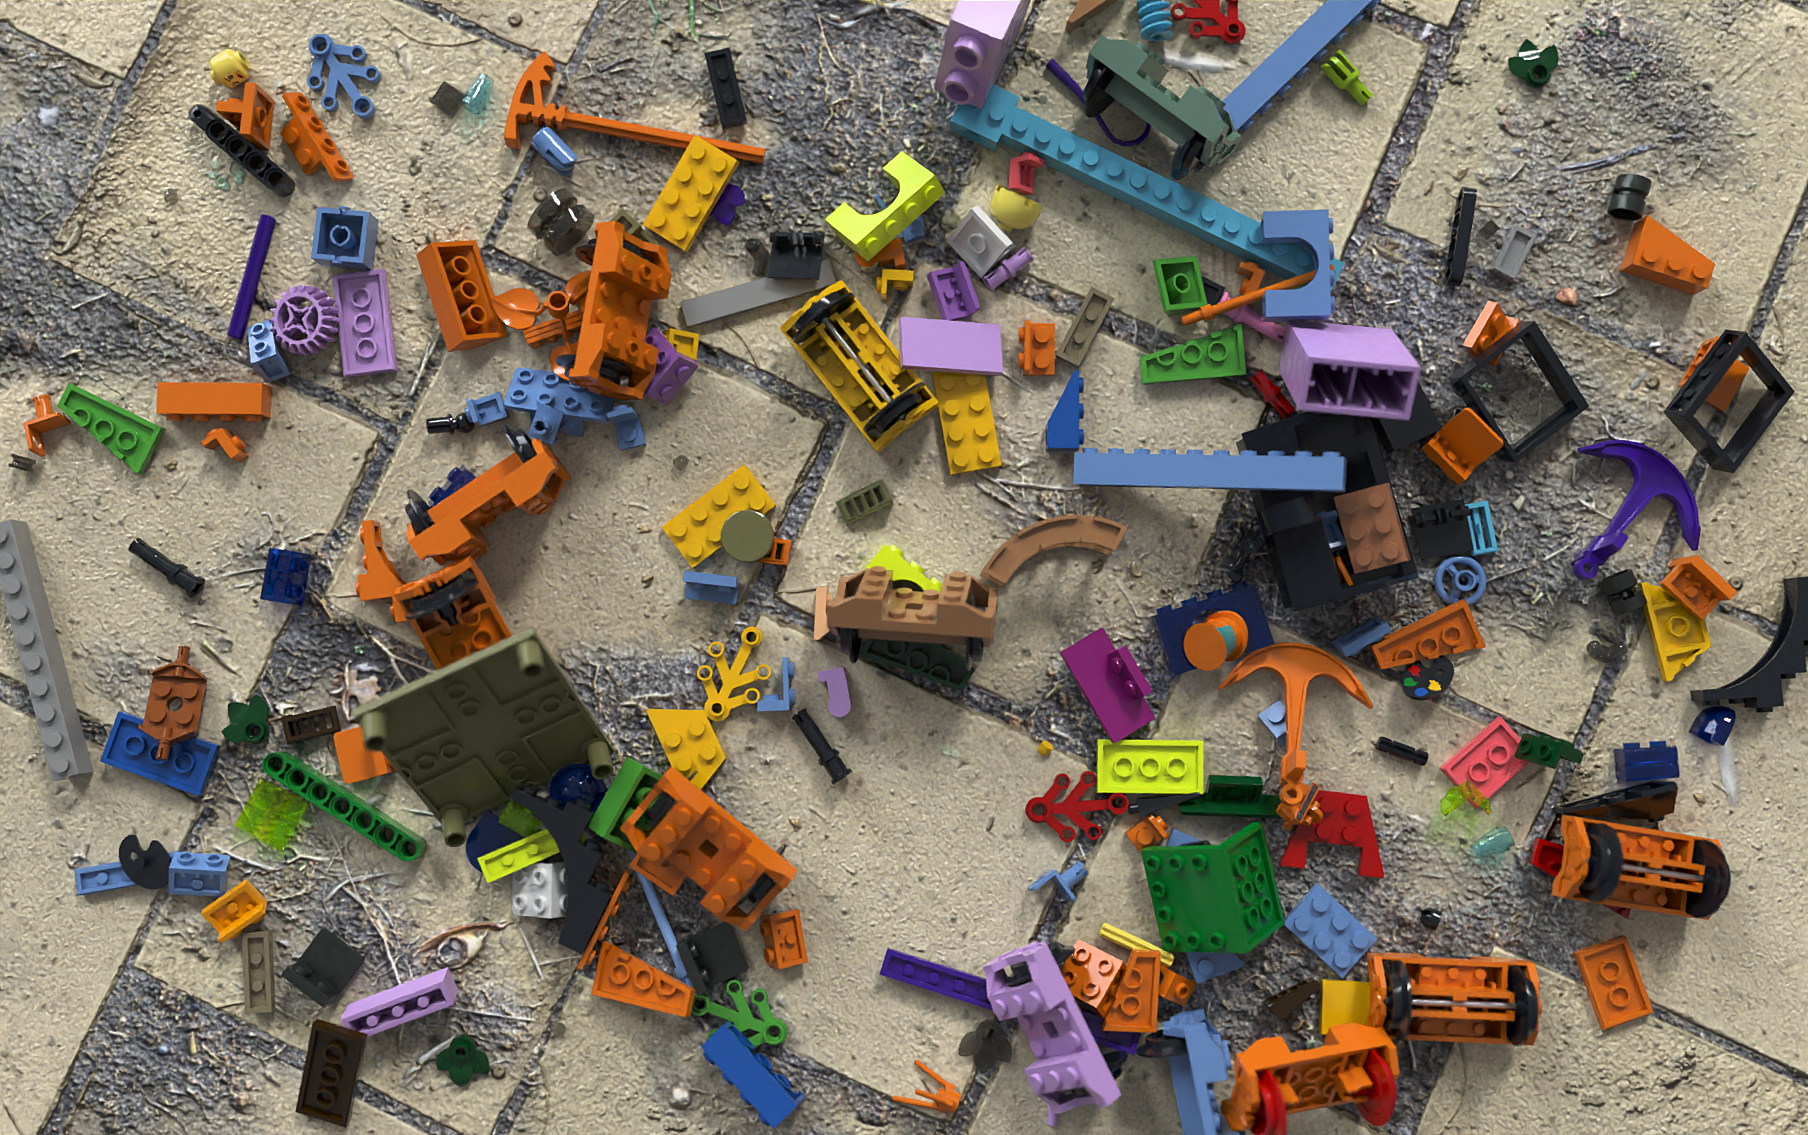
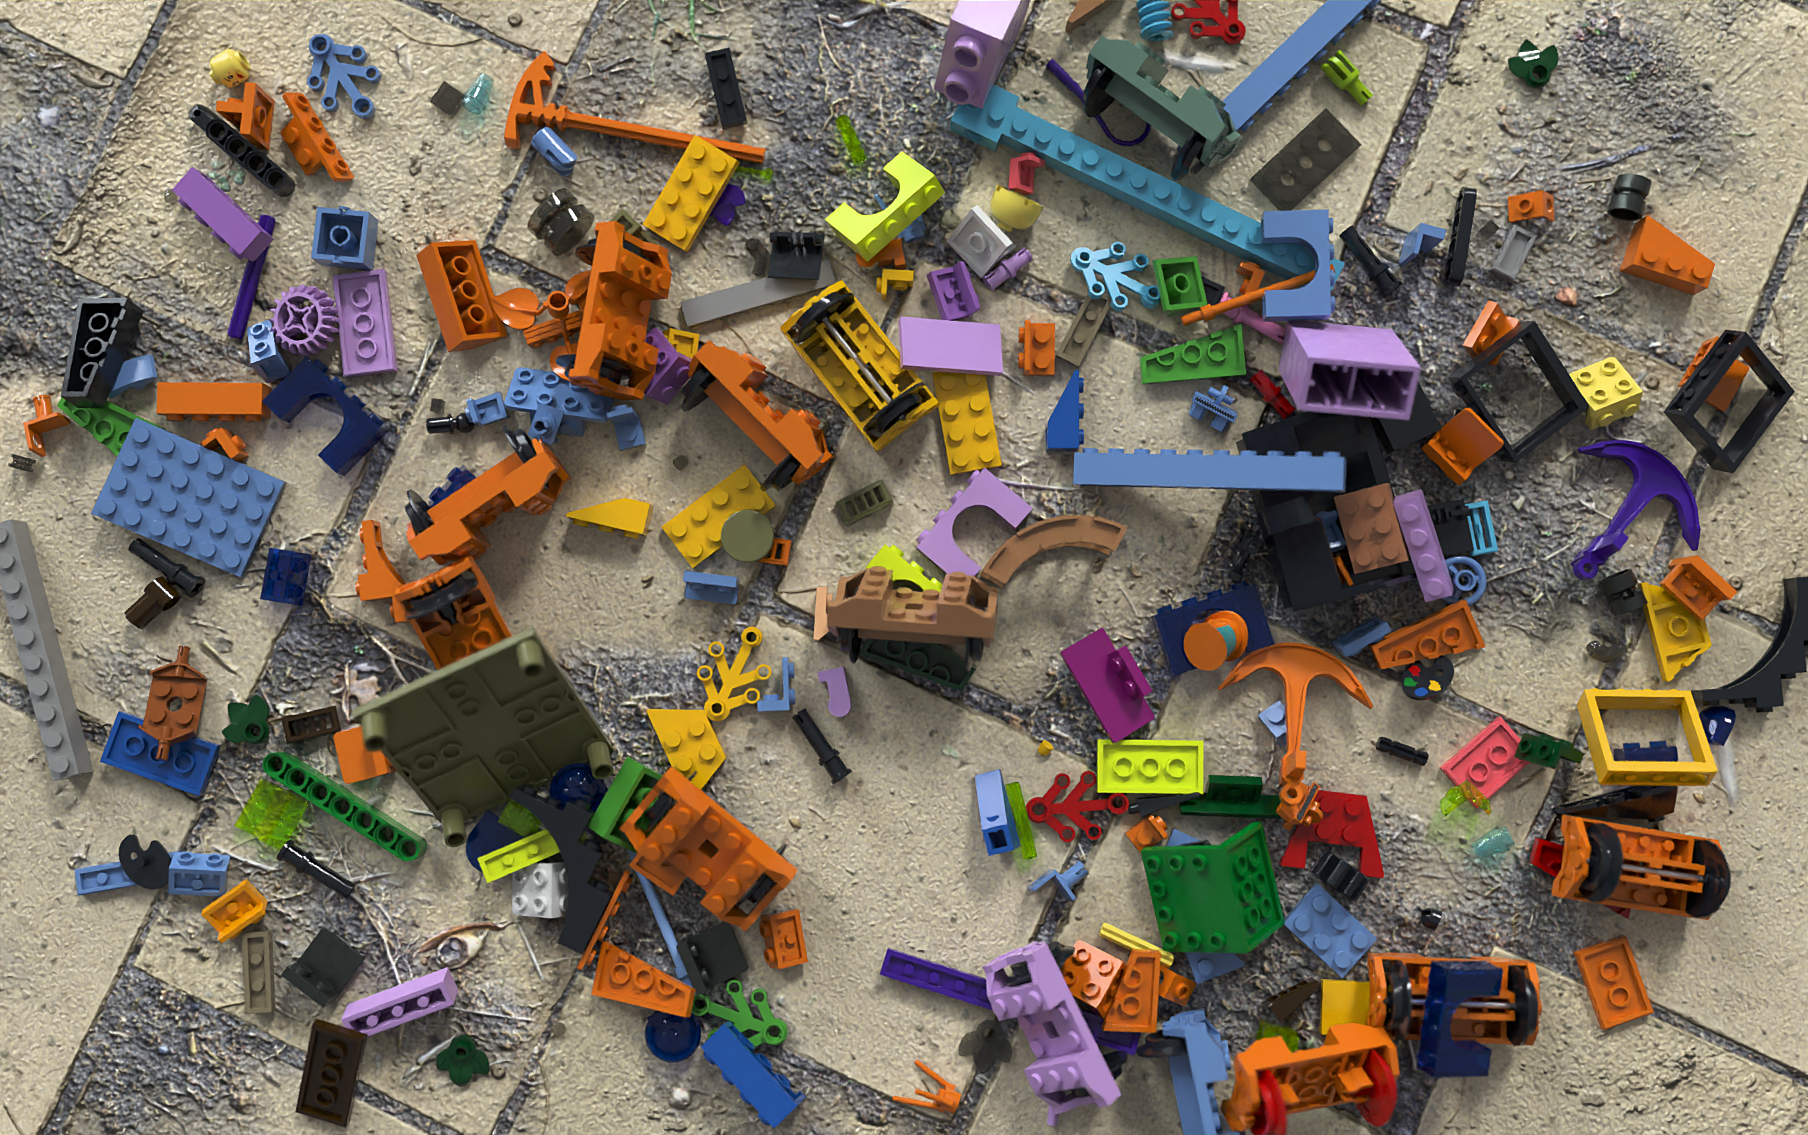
(97, 348): none -> black wedge
(135, 374): none -> medium blue slope
(157, 598): none -> dark brown piece
(188, 497): none -> medium blue plate
(222, 214): none -> medium lavender brick
(306, 863): none -> black pin
(359, 428): none -> clear blue arch
(437, 406): none -> clear smoke piece
(621, 514): none -> yellow slope
(672, 1036): none -> clear blue piece
(767, 173): none -> clear neon green hinge
(788, 440): none -> orange piece
(850, 139): none -> clear neon green axle
(983, 492): none -> lavender arch
(995, 813): none -> slope
(1021, 820): none -> clear neon green axle
(1114, 275): none -> medium azure plant
(1224, 414): none -> medium blue hips
(1288, 1034): none -> clear neon green brick
(1305, 143): none -> clear smoke plate
(1340, 875): none -> black gear
(1377, 270): none -> black pin
(1421, 238): none -> medium blue panel
(1423, 545): none -> lavender brick
(1447, 988): none -> clear blue arch
(1531, 206): none -> orange bracket
(1608, 392): none -> light yellow bracket
(1646, 773): none -> yellow window

